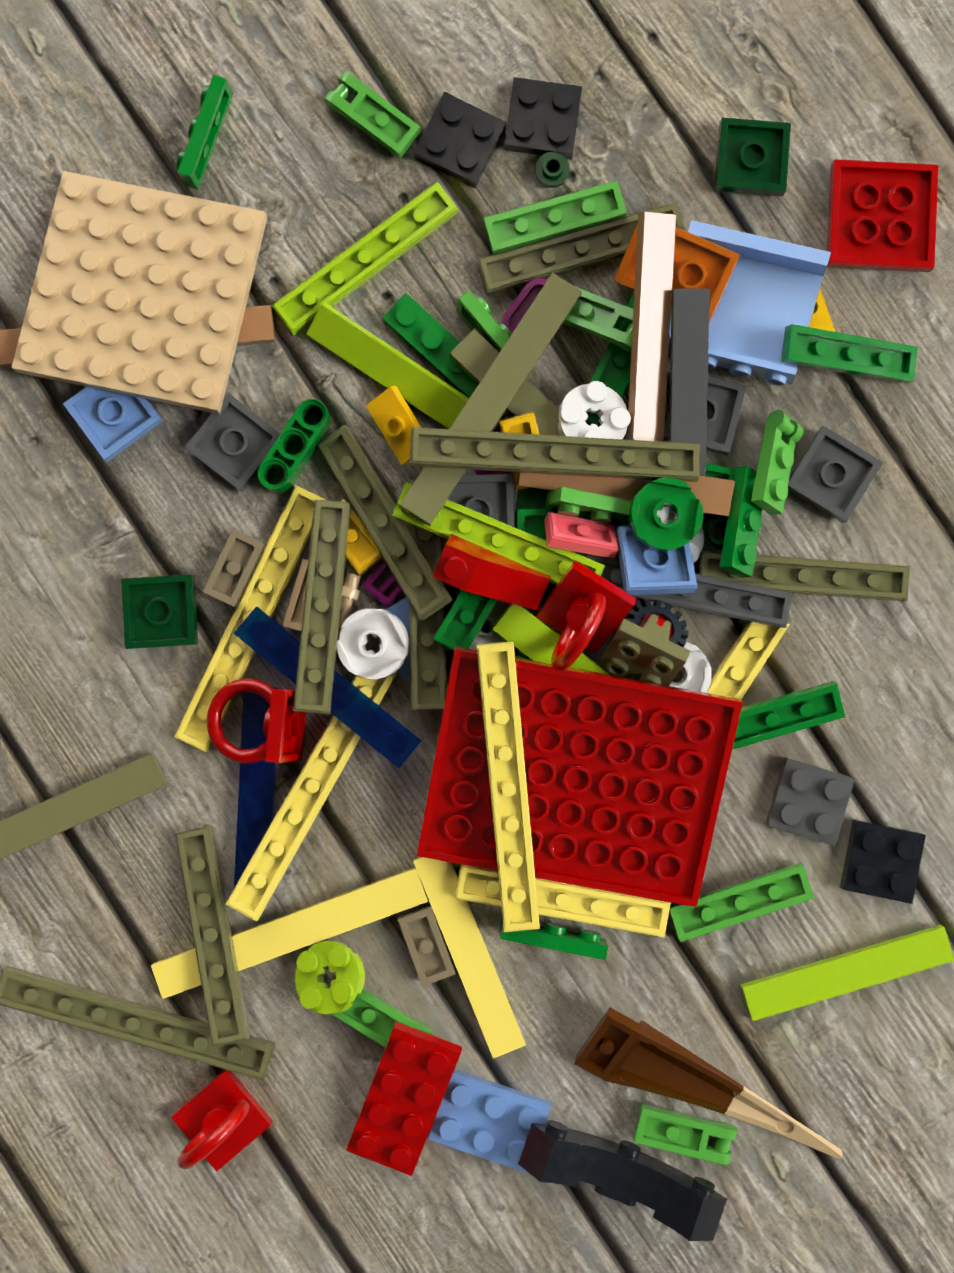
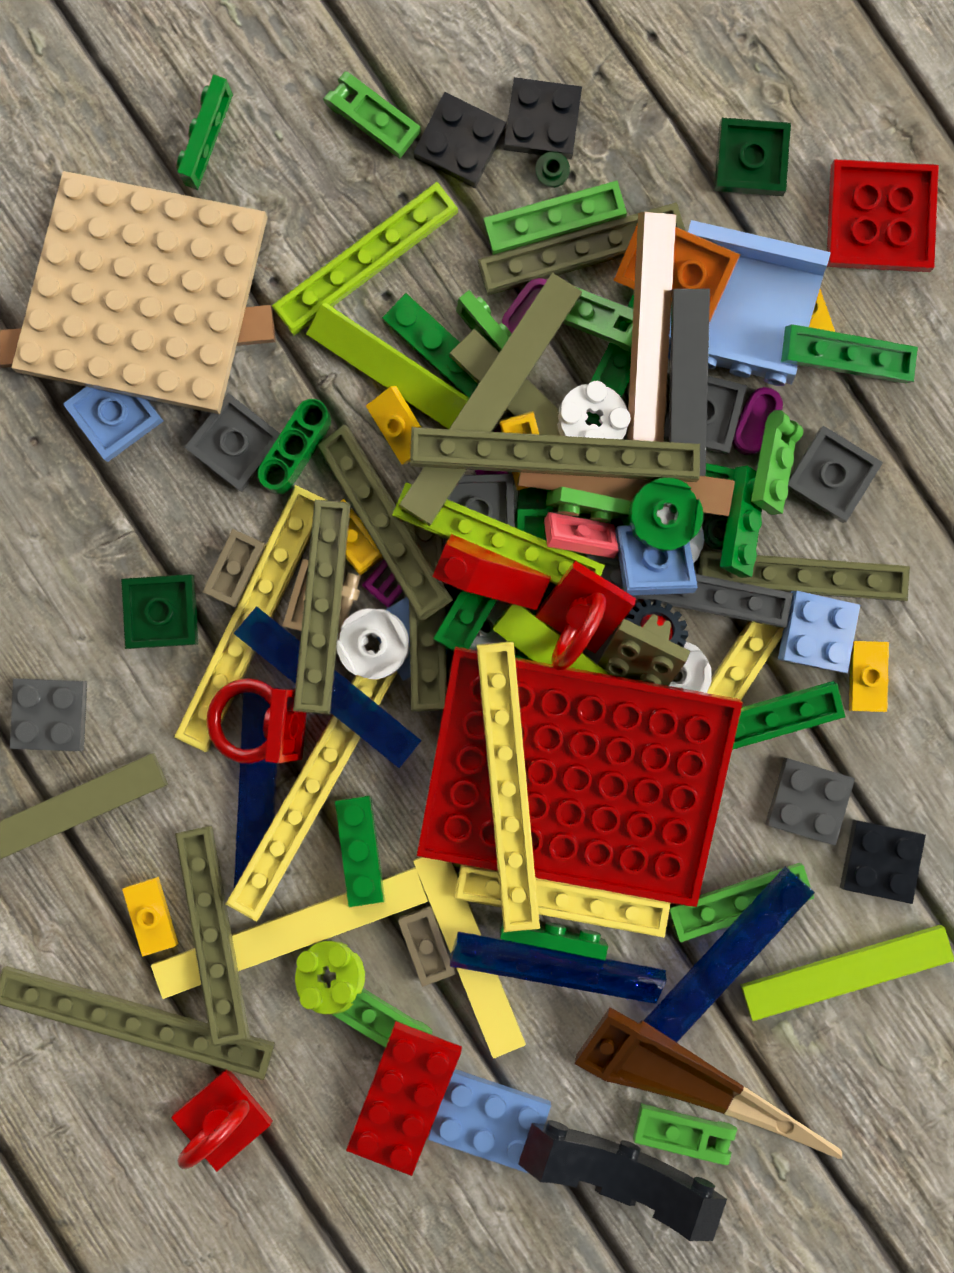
(48, 714): none -> dark grey plate
(150, 916): none -> yellow plate
(360, 851): none -> green plate
(557, 968): none -> clear blue plate
(730, 955): none -> clear blue plate
(753, 418): none -> magenta tile
(819, 632): none -> plate
(869, 676): none -> yellow plate

